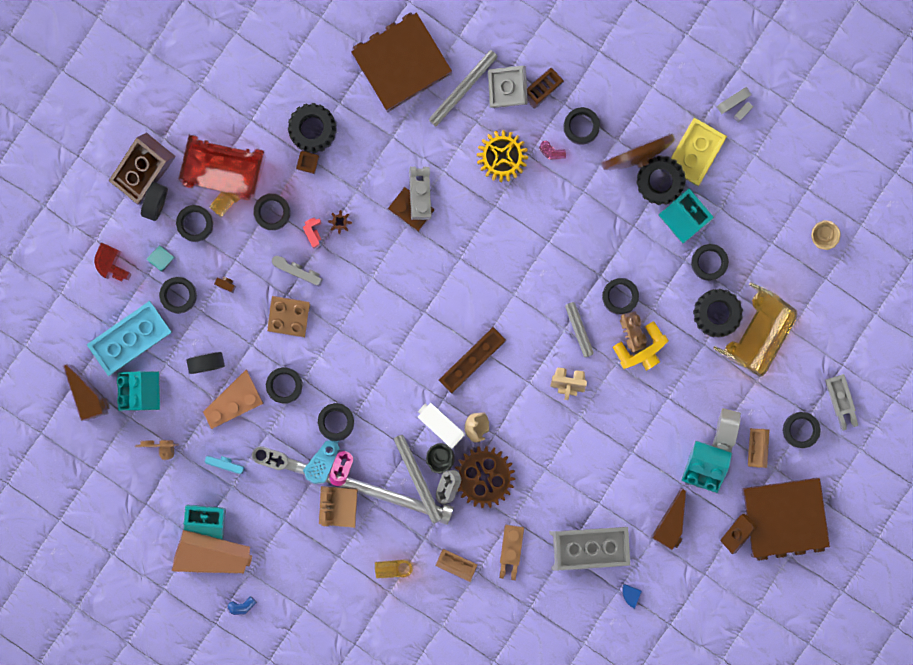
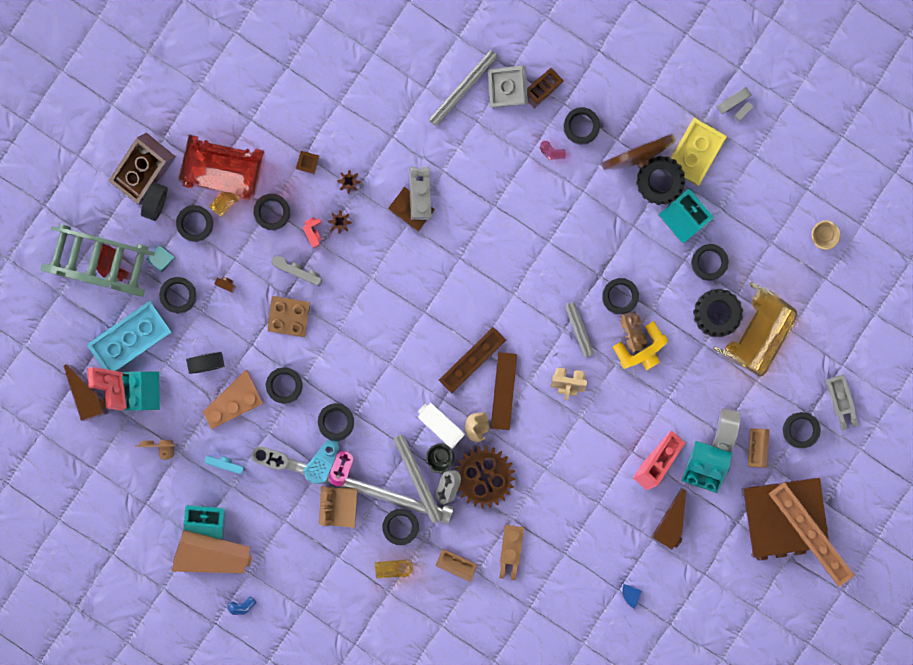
(90, 275): none -> sand green fence
(111, 383): none -> coral plate
(309, 111): black tyre -> none
(349, 176): none -> copper gear
(400, 541): none -> black tyre
(401, 61): reddish brown panel -> none
(503, 391): none -> reddish brown tile
(512, 143): yellow gear -> none
(591, 548): light grey plate -> none
(659, 461): none -> coral slope
(738, 533): reddish brown plate -> none
(811, 534): none -> nougat plate

